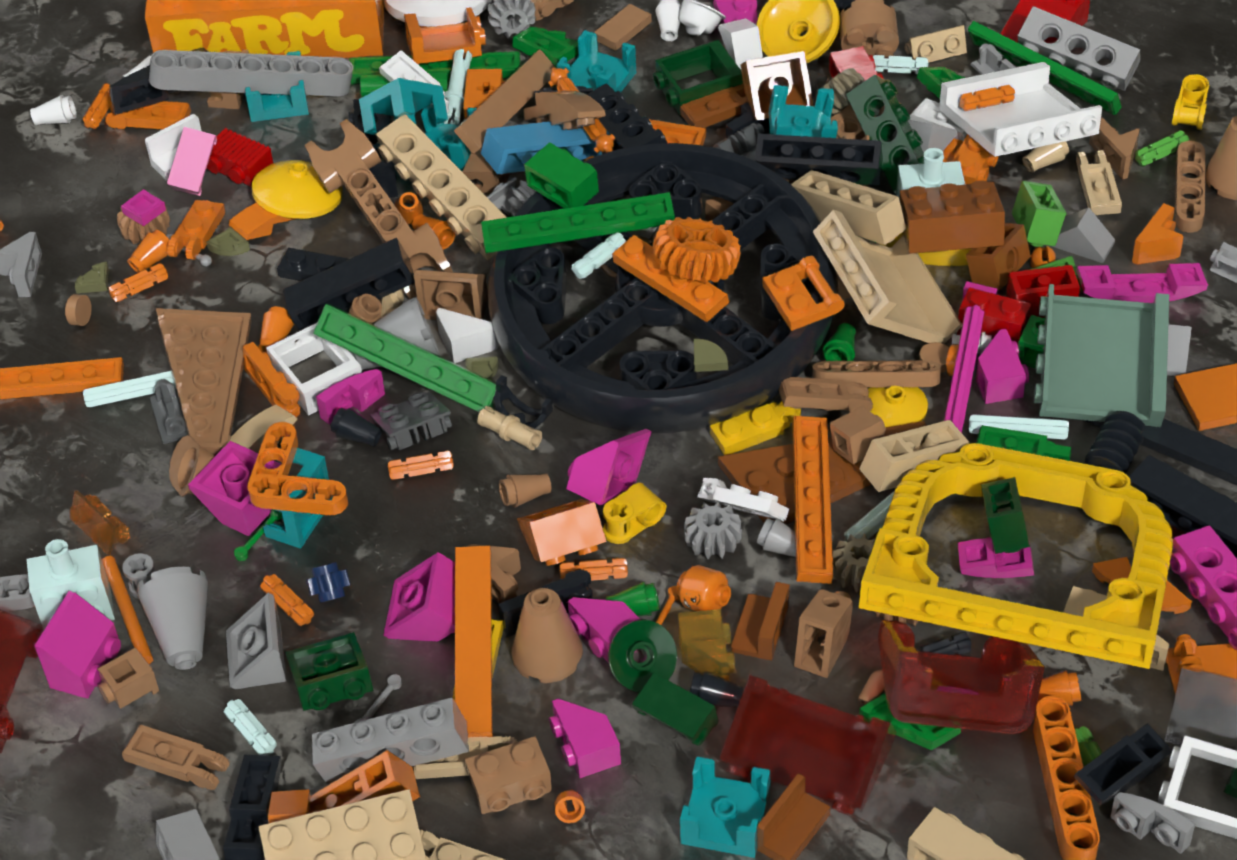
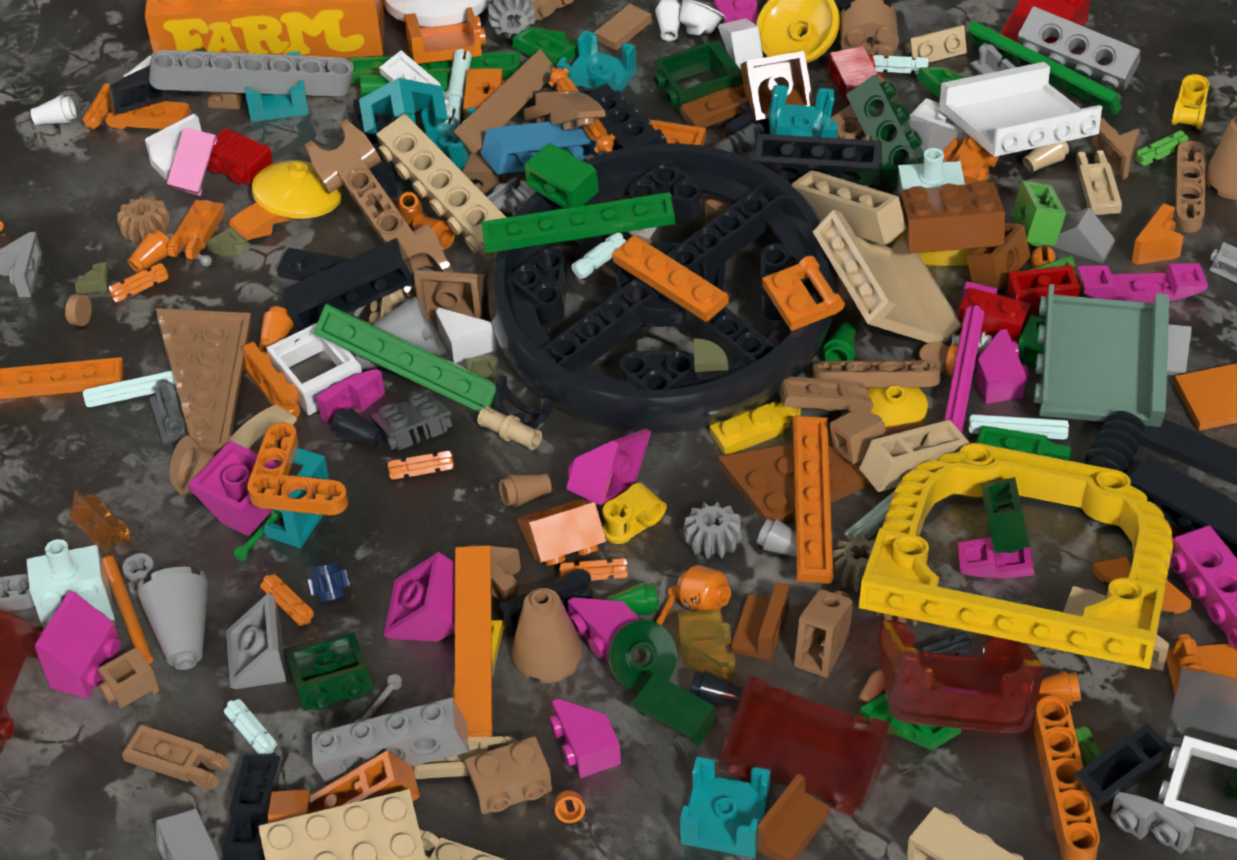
(143, 207): dark pink tile -> none
(366, 308): medium nougat cone -> none
(696, 249): orange gear -> none
(740, 499): white hinge -> none
(842, 84): dark tan gear -> none
(987, 98): orange axle -> none

